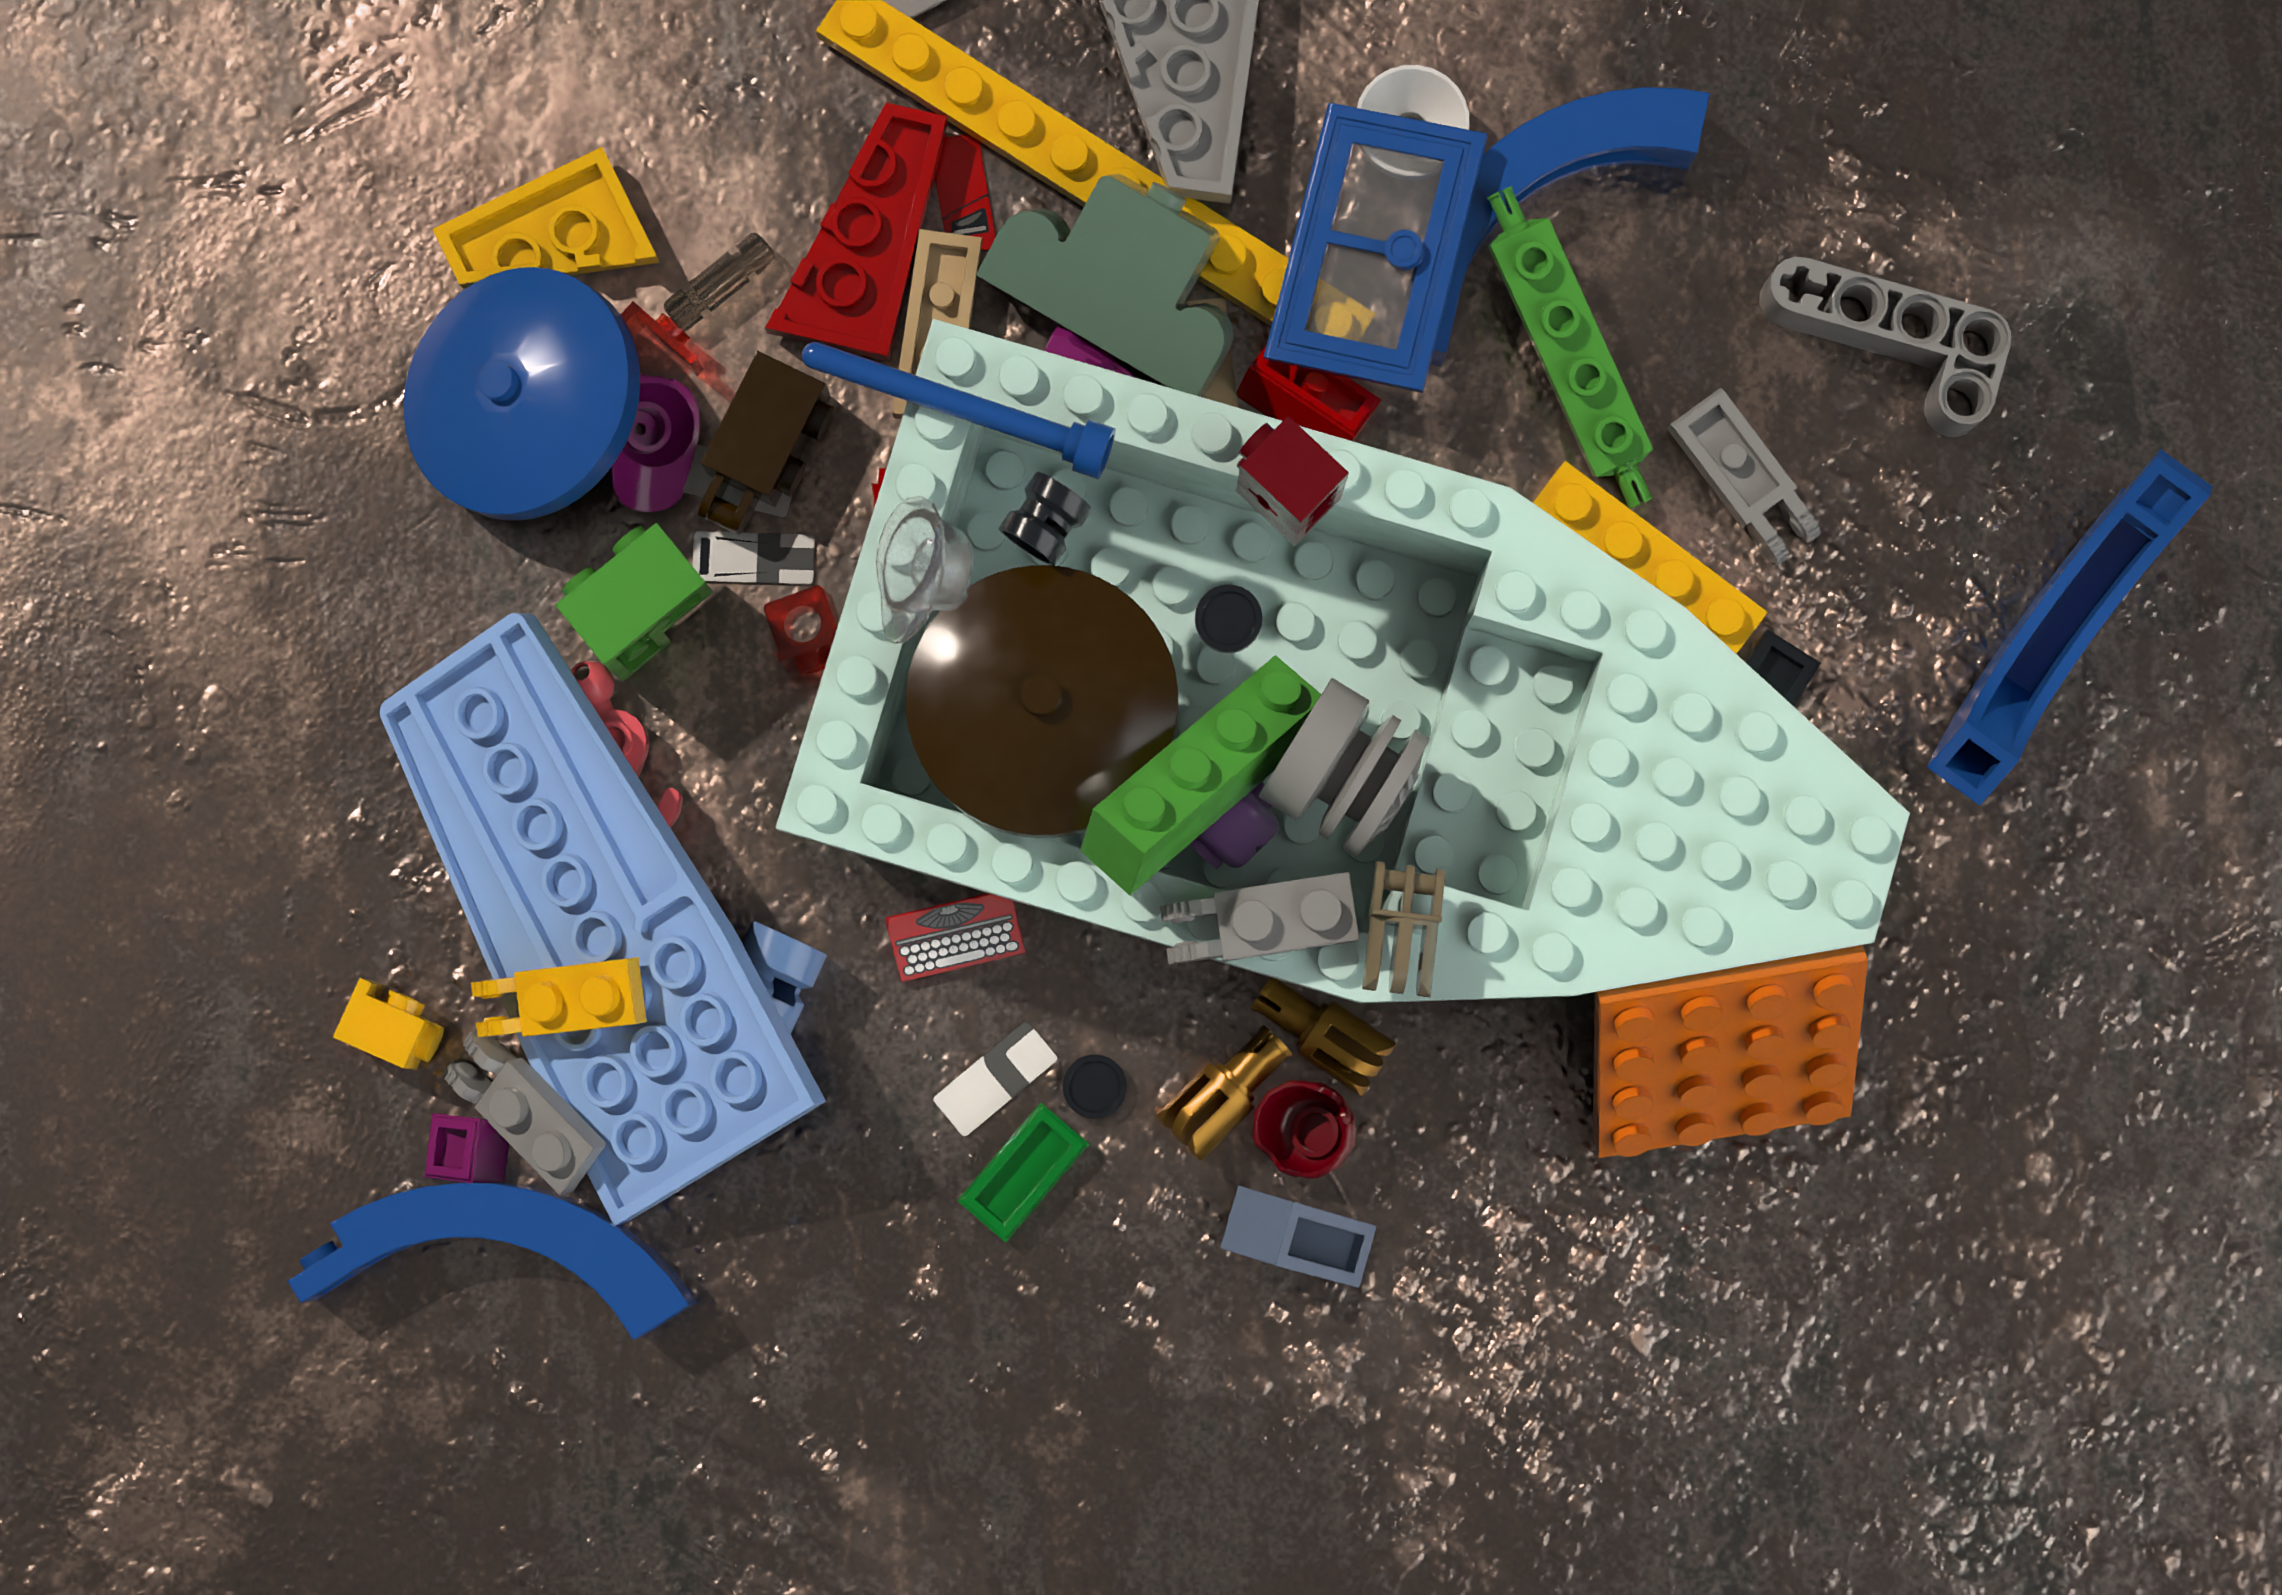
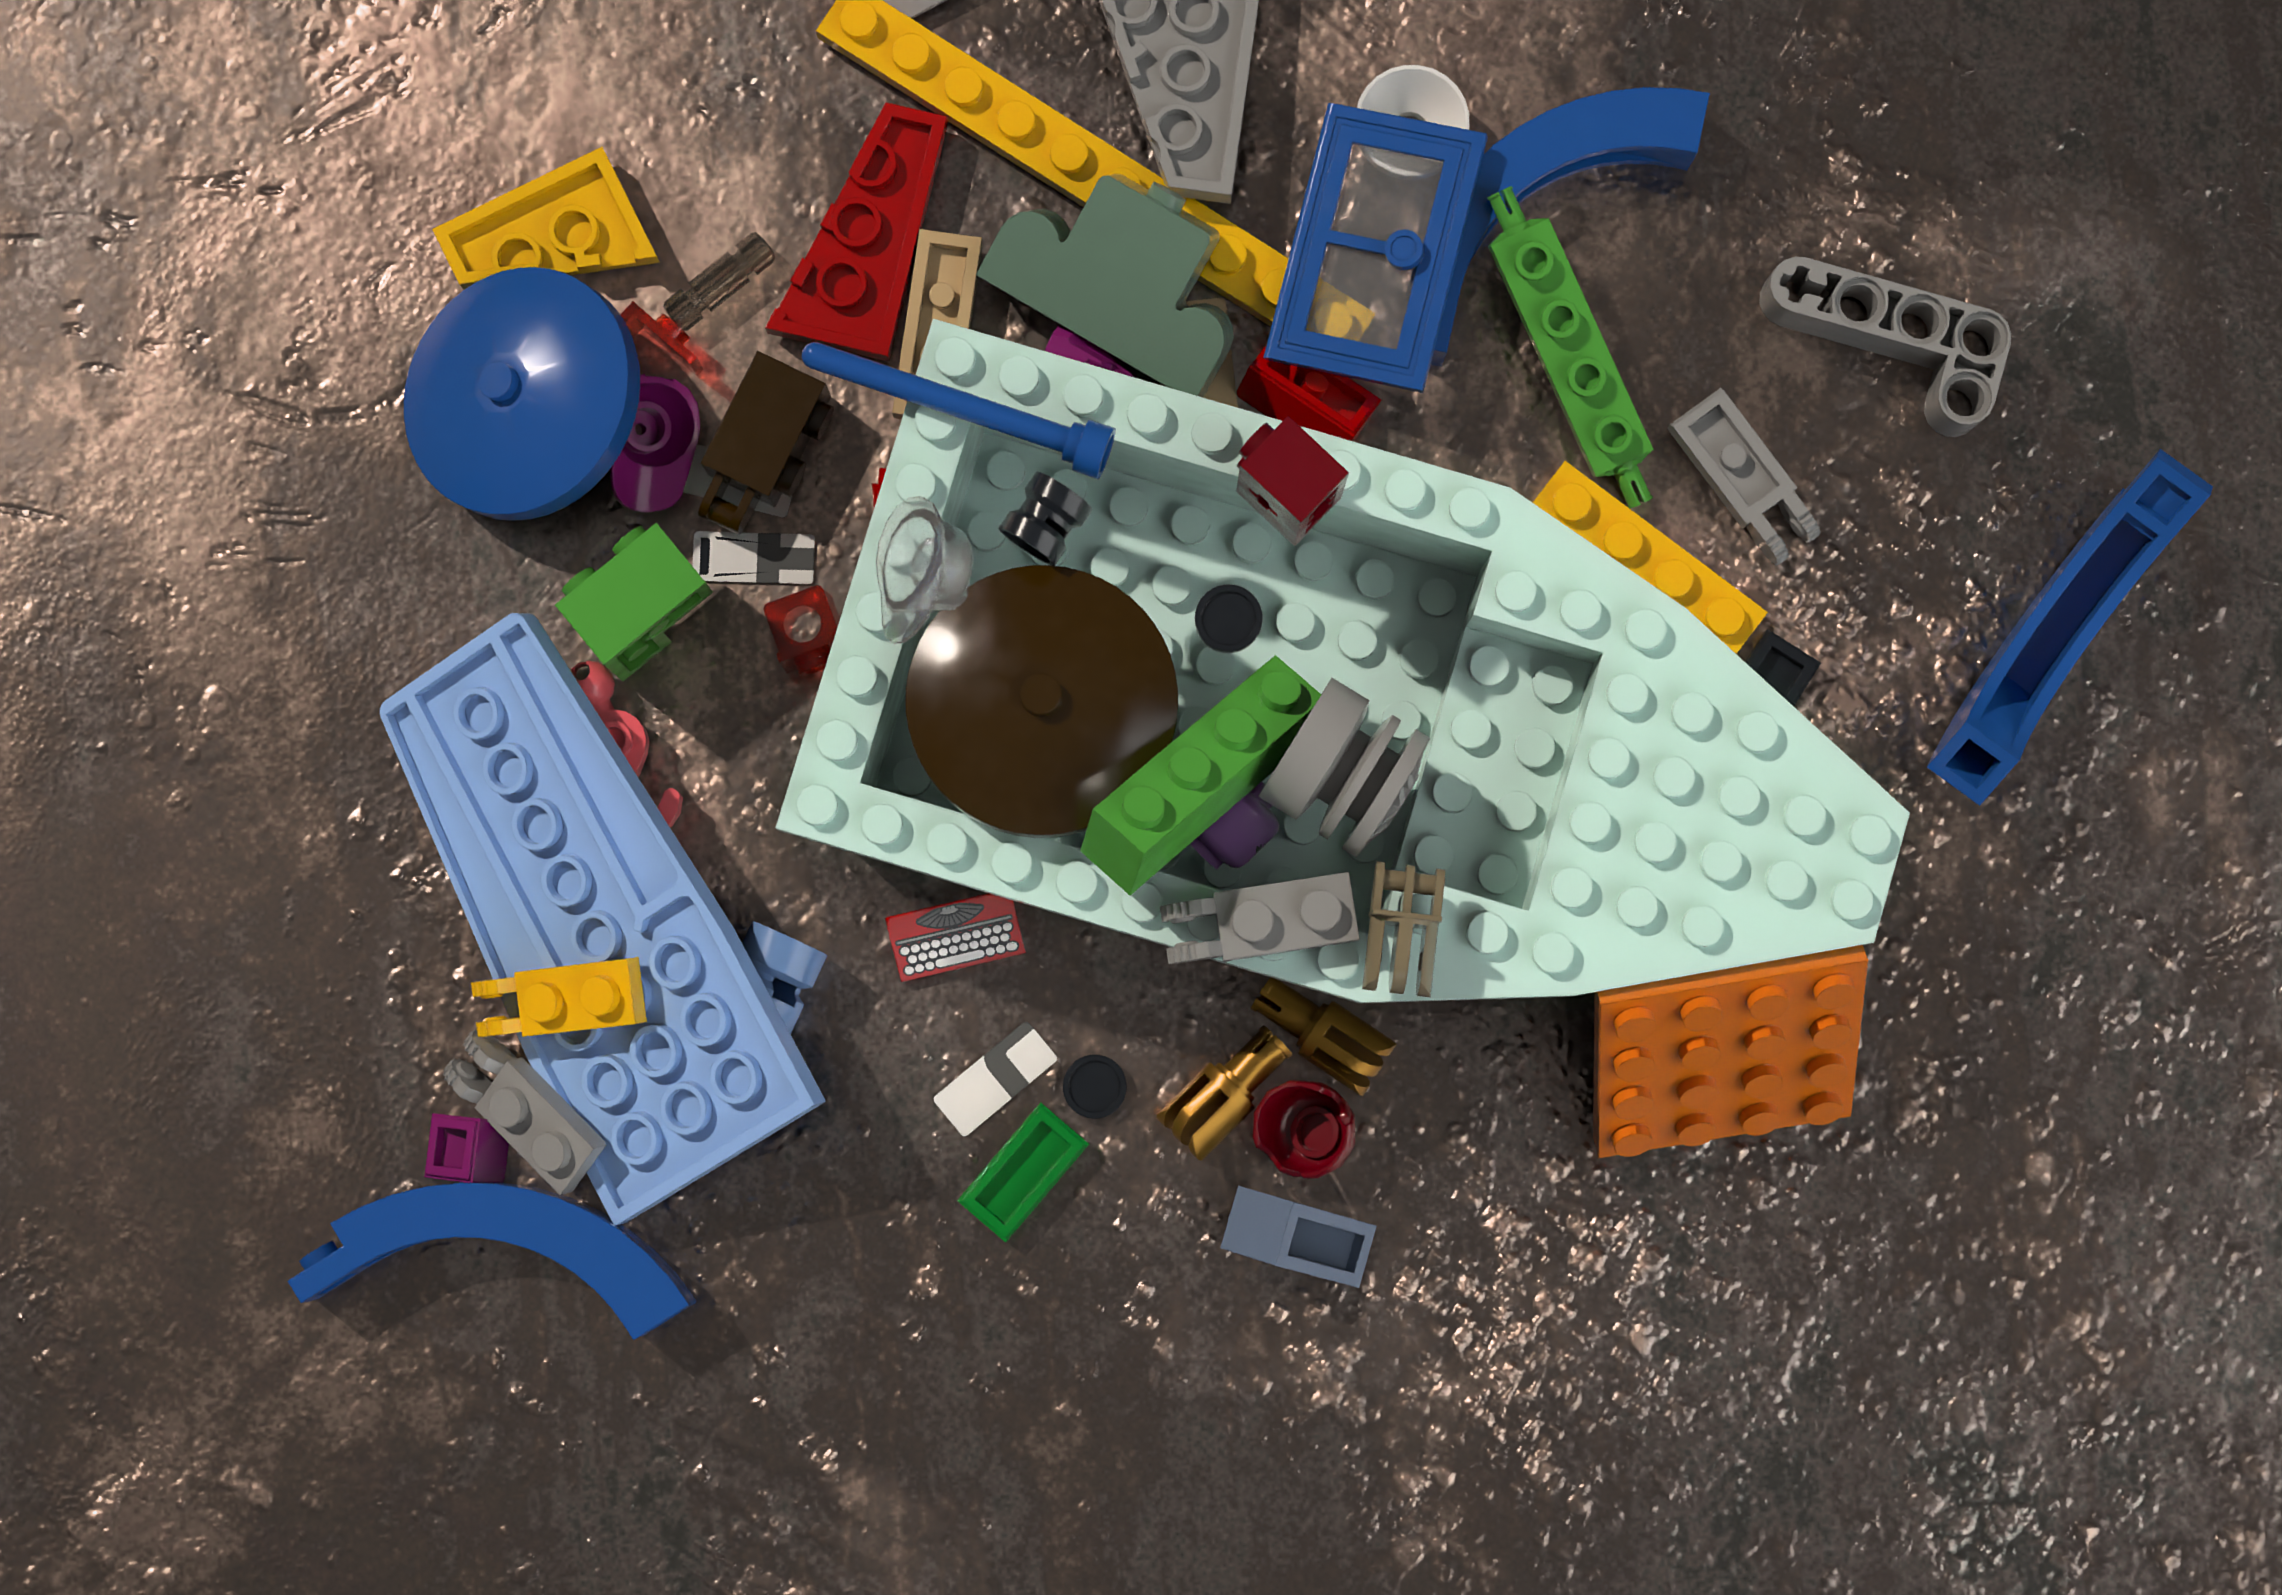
(388, 1026): yellow brick -> none
(964, 190): red sticker -> none

